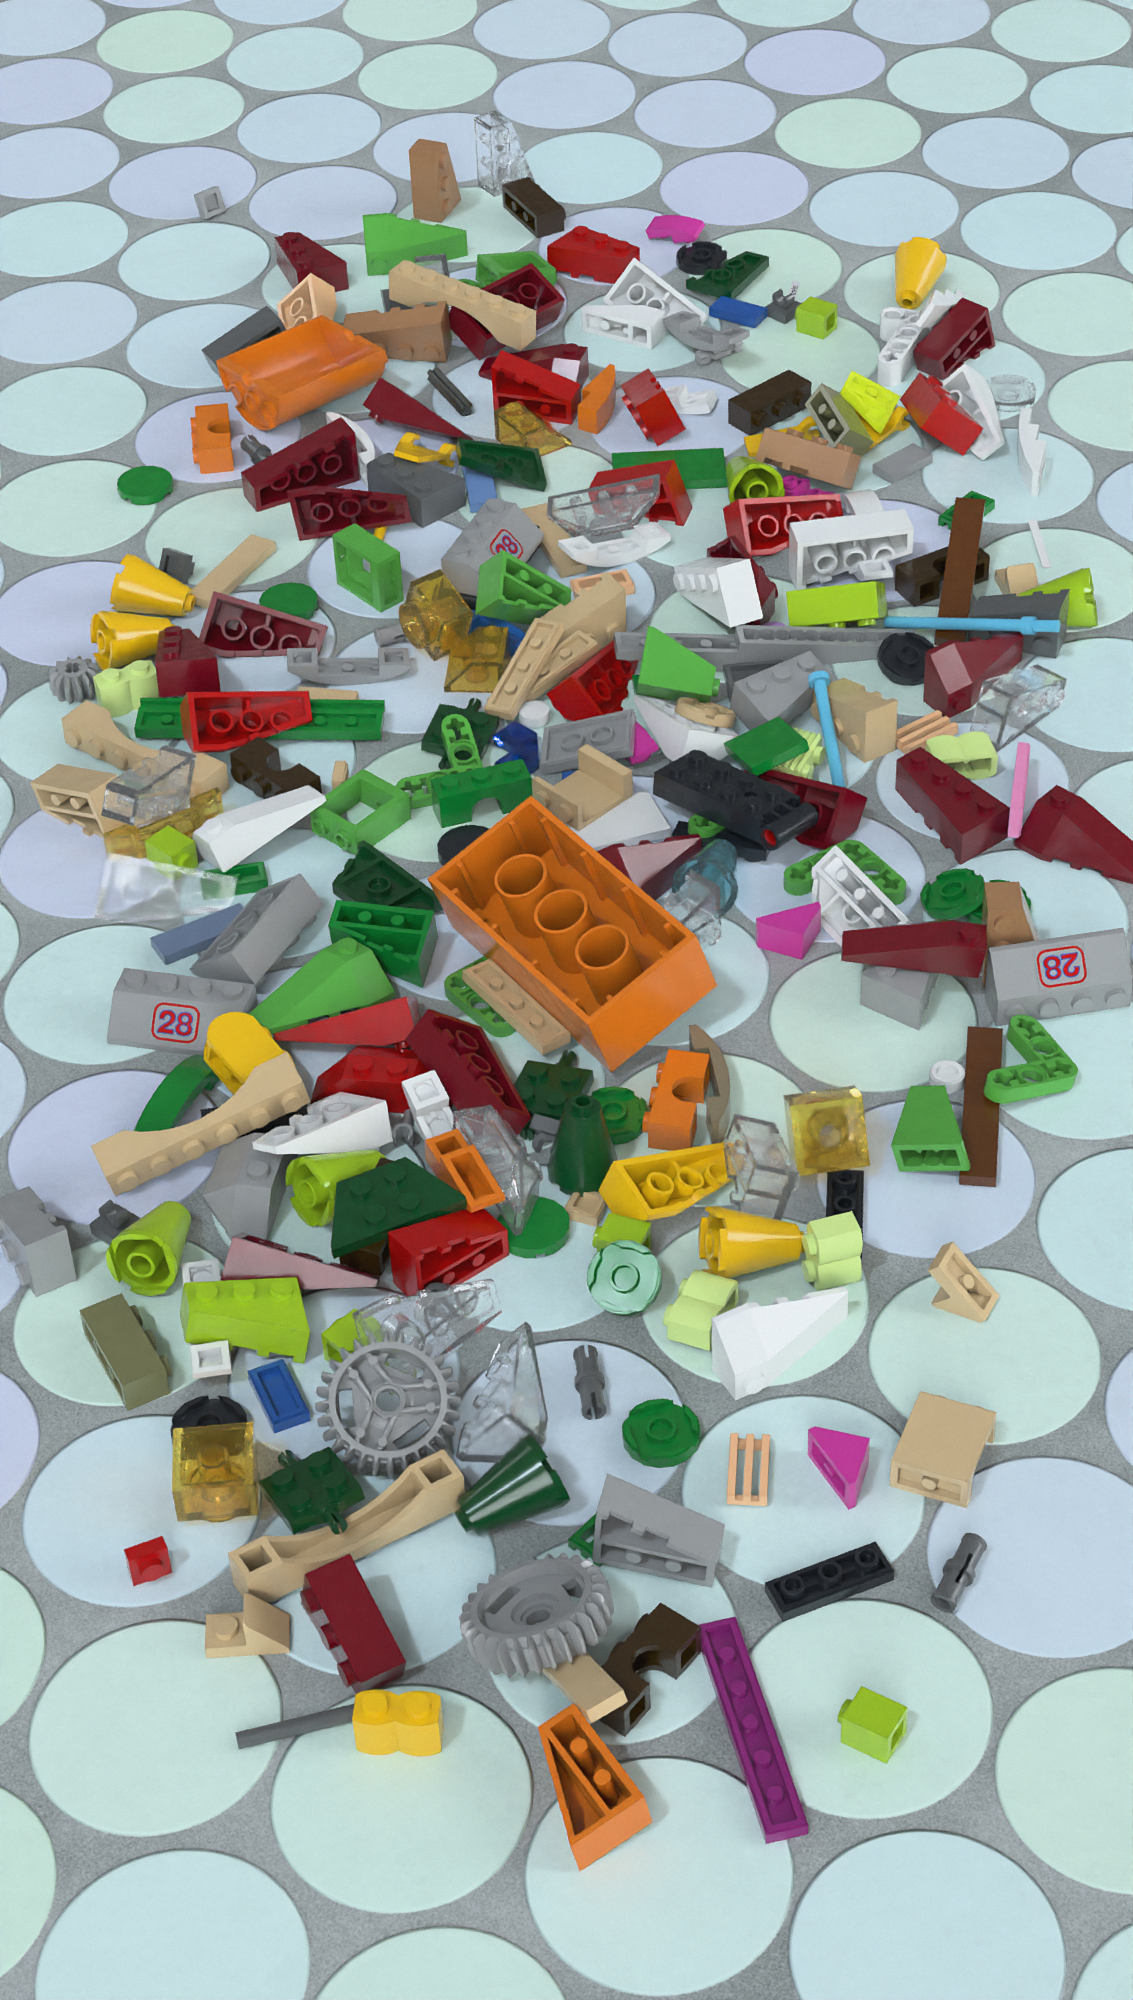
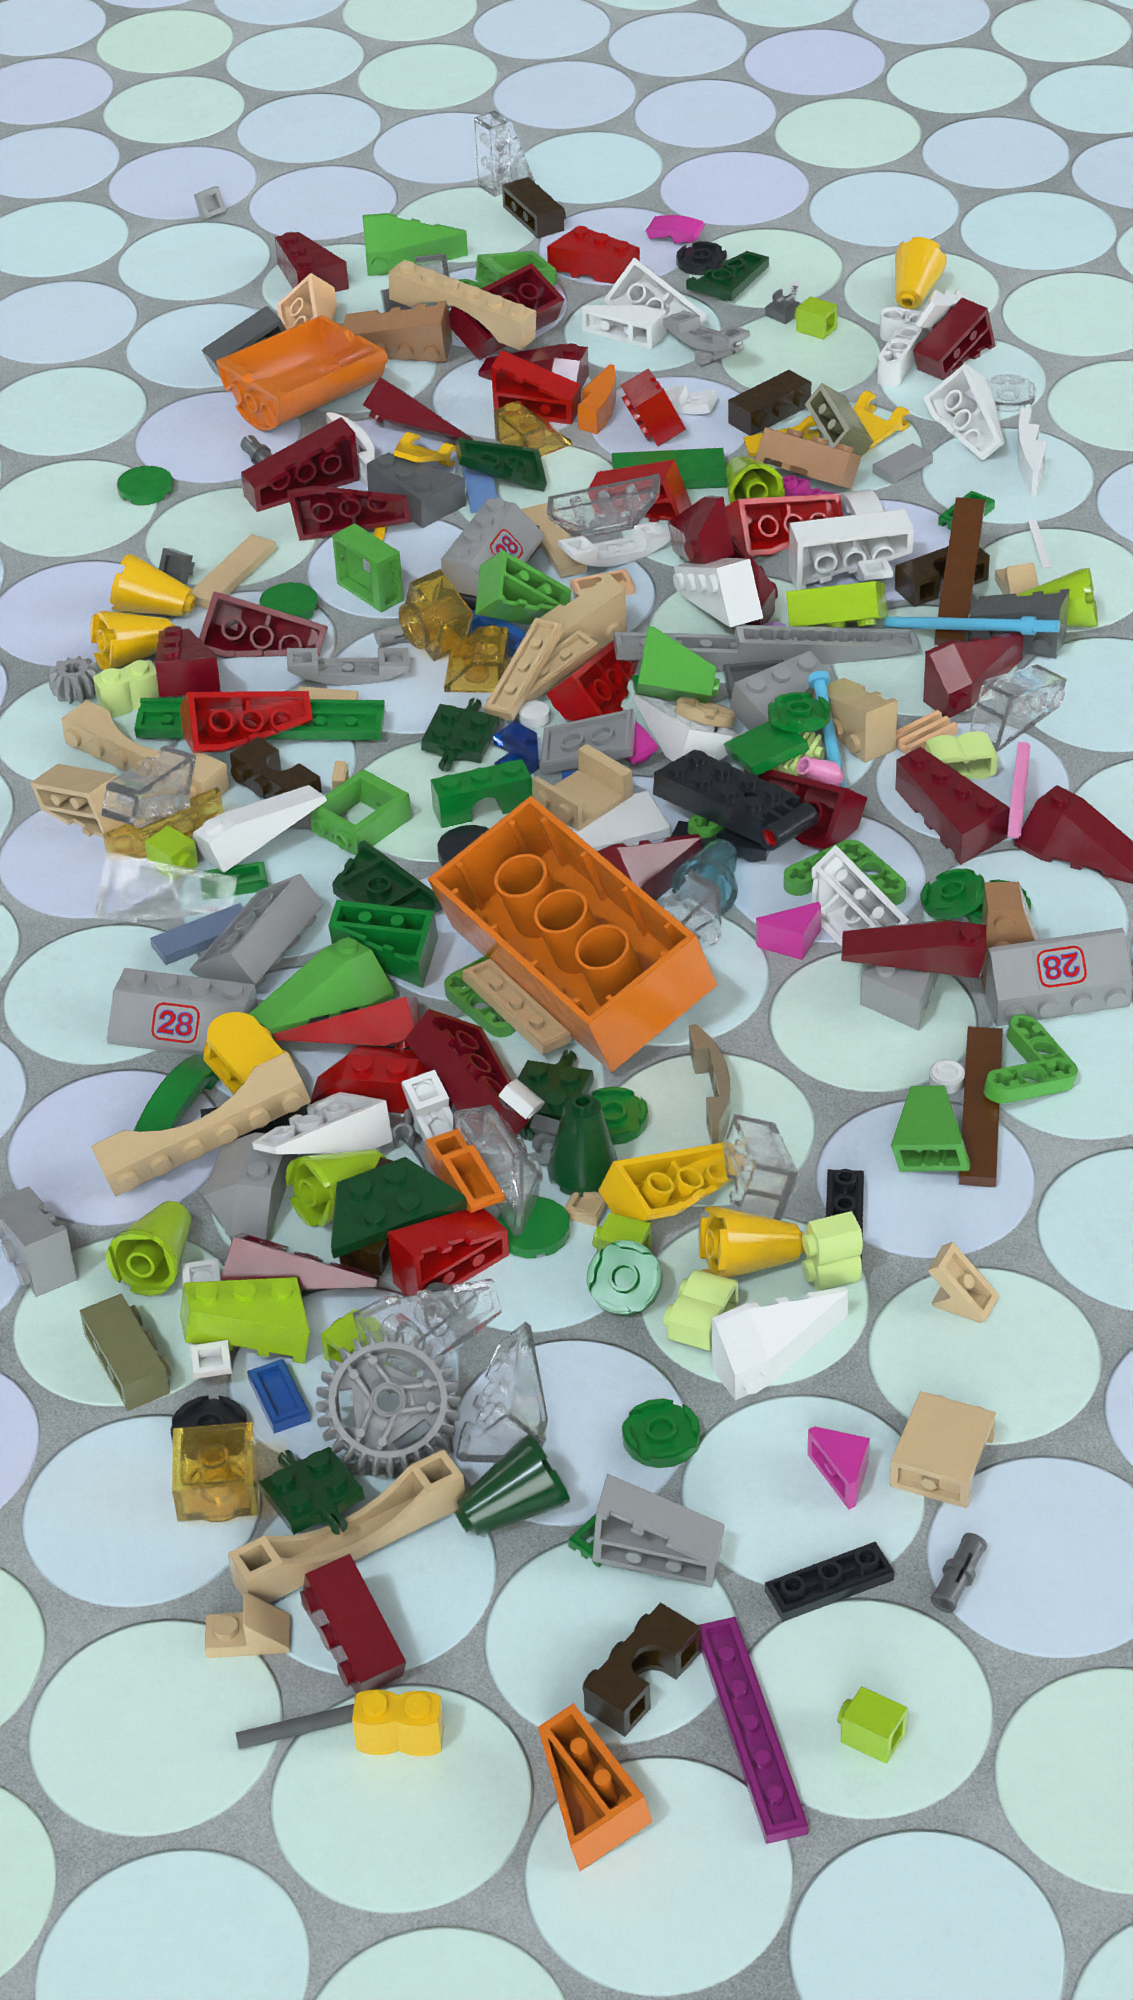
(111, 1221): dark grey tile -> none
(148, 1561): red plate -> none
(212, 438): orange arch -> none
(432, 181): medium nougat wedge -> none
(449, 391): pearl dark grey axle -> none
(451, 746): bright green beam -> none
(502, 1615): light grey gear -> none
(521, 1099): none -> white slope
(587, 1686): tan tile -> none
(589, 1382): dark grey pin -> none
(673, 1104): orange arch -> none
(702, 531): none -> dark red wedge
(738, 312): blue tile -> none
(749, 1445): light nougat tile -> none
(799, 712): none -> green tile
(820, 770): none -> bright pink cone
(839, 1150): clear yellow piece -> none
(870, 400): neon yellow wing -> none
(903, 658): black tile -> none
(940, 413): red wedge -> none

